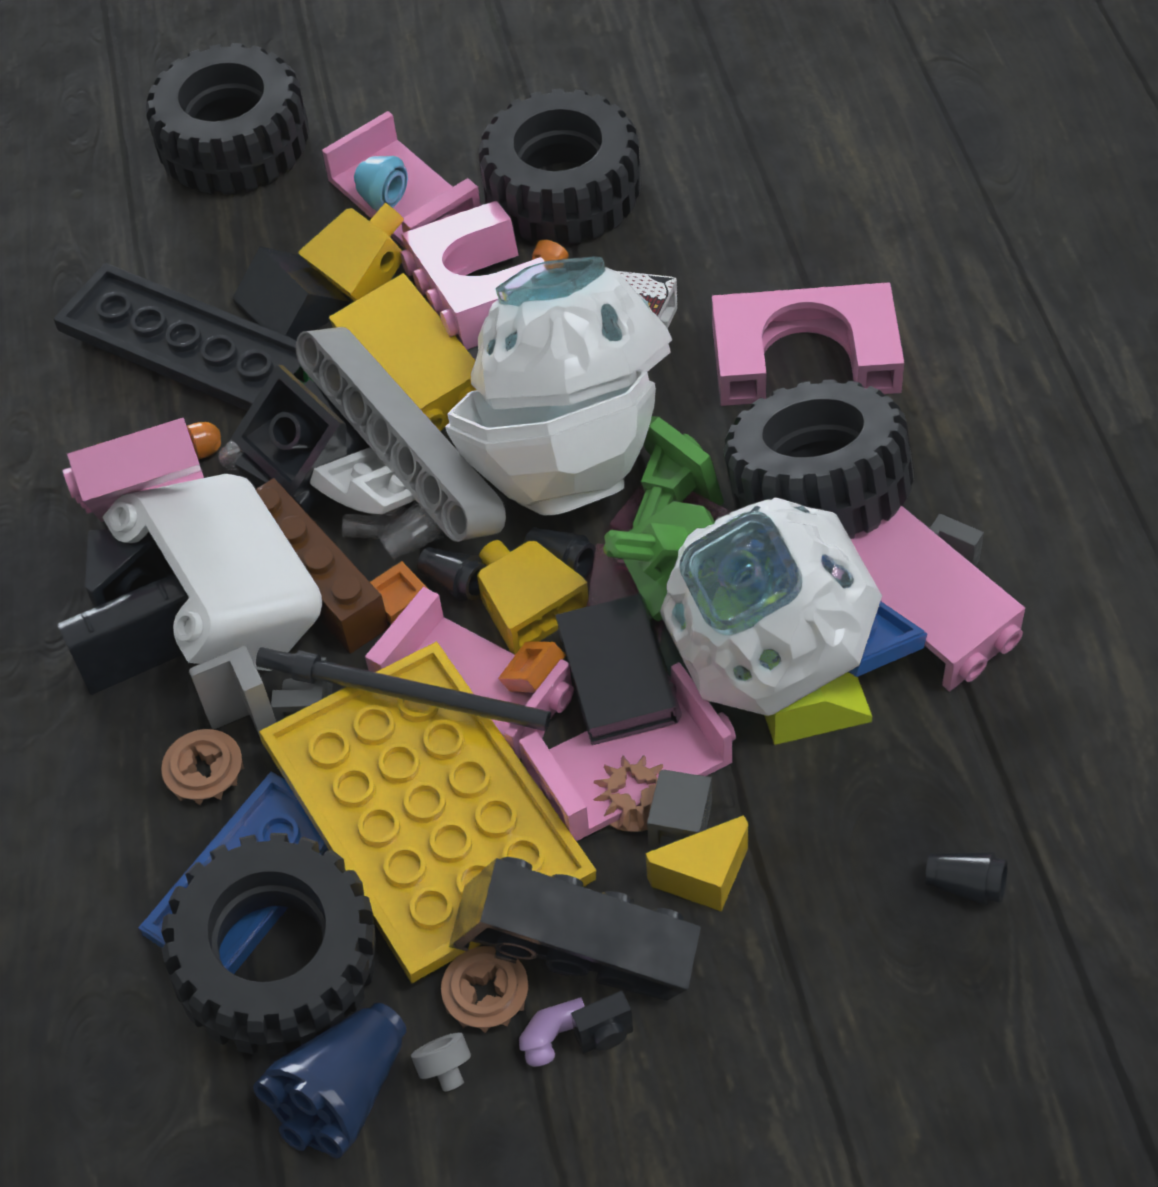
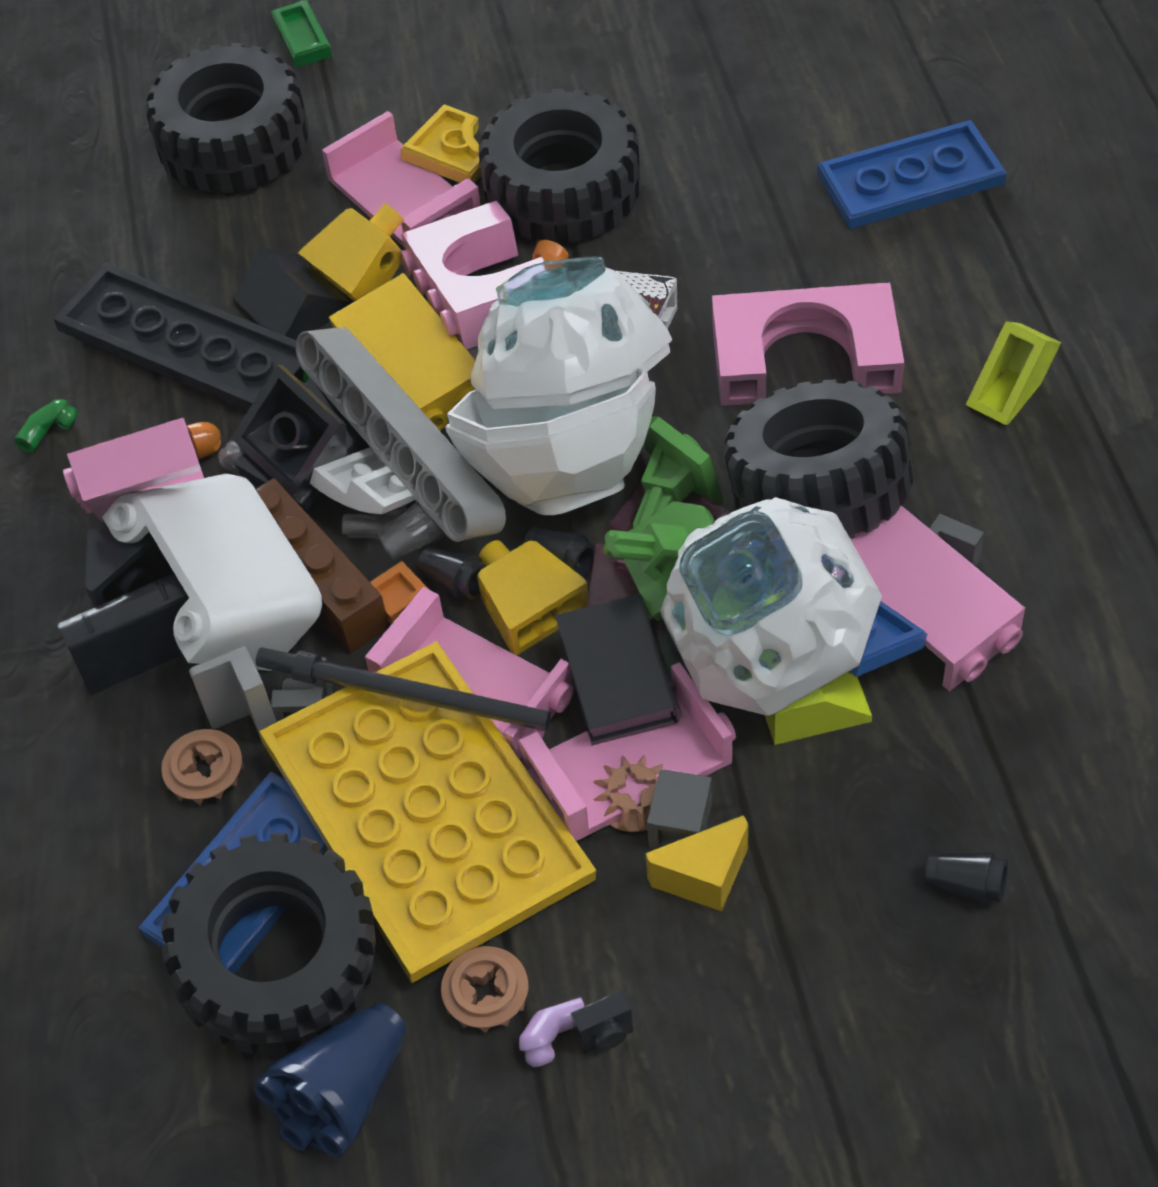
(42, 420): none -> green arm
(301, 33): none -> green tile
(381, 180): medium azure cone -> none
(442, 1060): light grey tile -> none
(446, 145): none -> yellow tile
(531, 666): orange plate -> none
(576, 929): black wedge -> none
(911, 174): none -> blue tile
(1012, 371): none -> neon yellow slope

